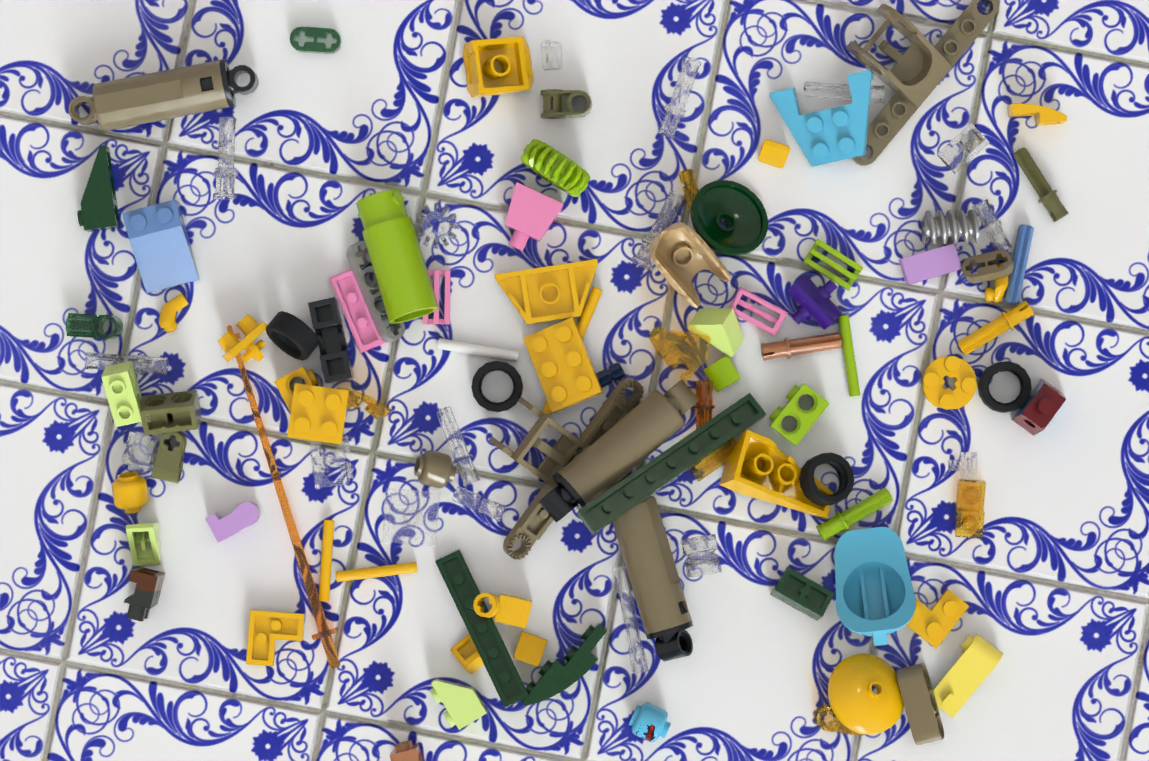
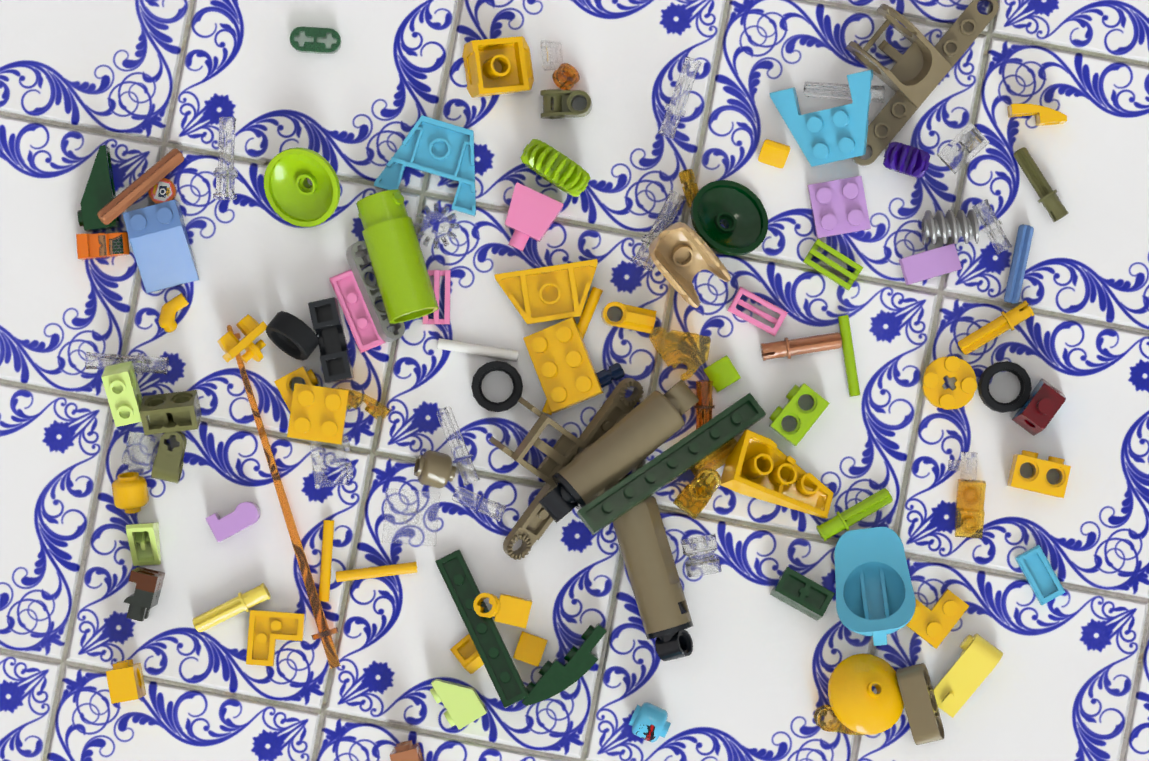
(92, 326): clear green piece -> none
(102, 245): none -> orange leg
(125, 681): none -> yellow brick
(140, 186): none -> nougat axle
(163, 95): dark tan piece -> none
(163, 191): none -> tile
(241, 603): none -> light yellow axle
(291, 193): none -> lime dish
(438, 150): none -> medium azure wing
(565, 76): none -> clear orange bush
(631, 317): none -> yellow piece
(636, 649): clear piece -> none
(698, 492): none -> clear yellow piece
(720, 326): yellowish green slope -> none
(814, 302): dark purple pin -> none
(839, 207): none -> lavender plate
(843, 470): black tyre -> none
(906, 159): none -> dark purple gear
(987, 266): dark tan beam -> none
(996, 294): yellow arm -> none
(1037, 481): none -> yellow brick
(1039, 574): none -> medium azure tile

